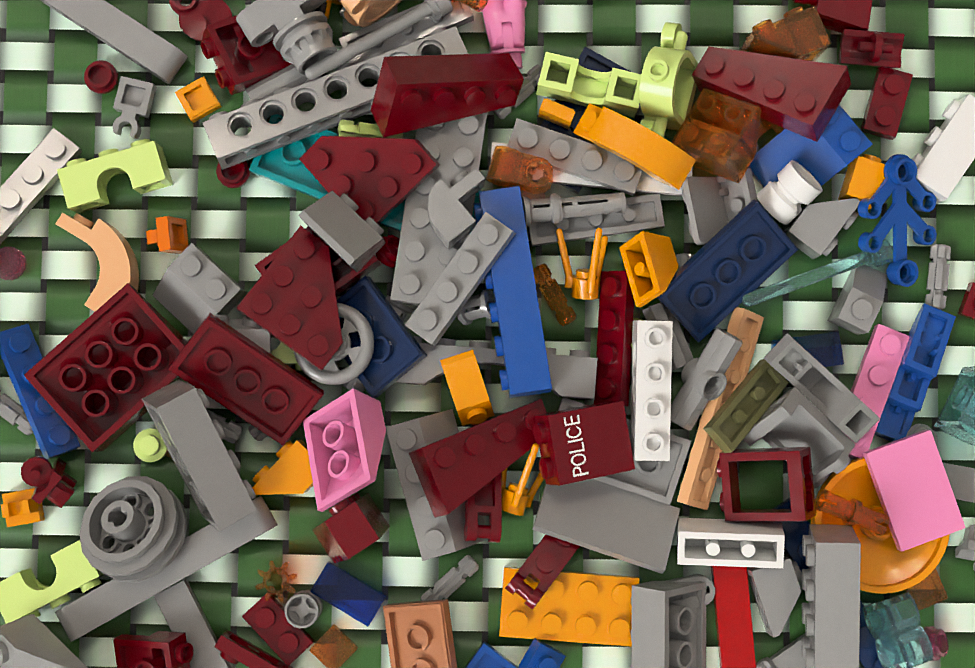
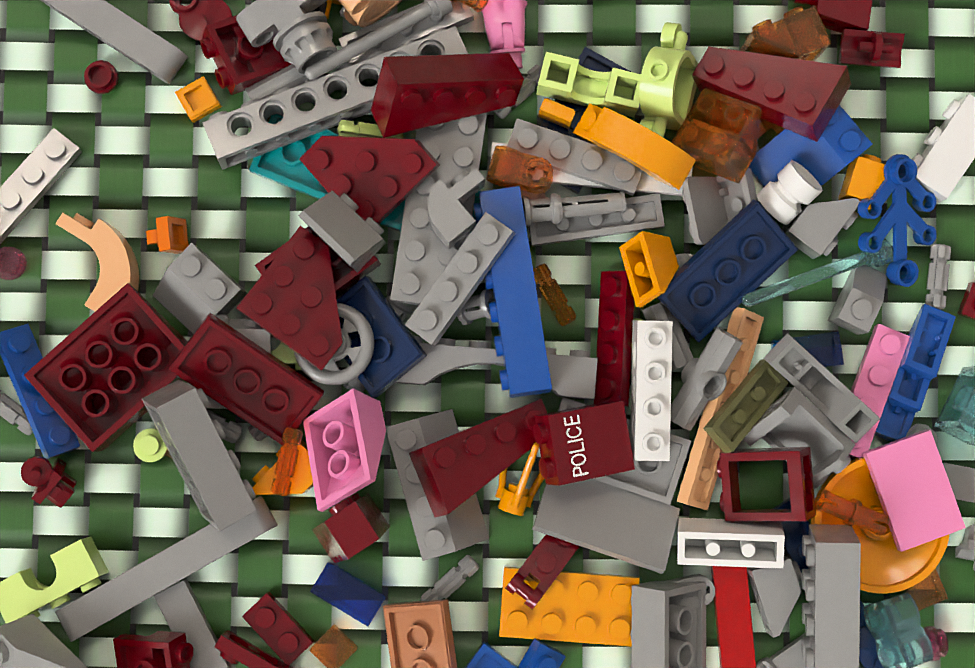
(20, 508): light orange tile -> none
(86, 181): yellowish green arch -> none
(122, 516): light grey wheel -> none
(133, 99): light grey plate -> none
(234, 176): dark red plate -> none
(267, 577): clear orange gear -> none
(286, 461): none -> clear orange axle
(299, 613): light grey wheel -> none
(388, 253): dark red plate -> none
(467, 388): light orange slope -> none
(485, 503): dark red plate -> none
(586, 281): light orange plant -> none
(886, 102): dark red plate -> none

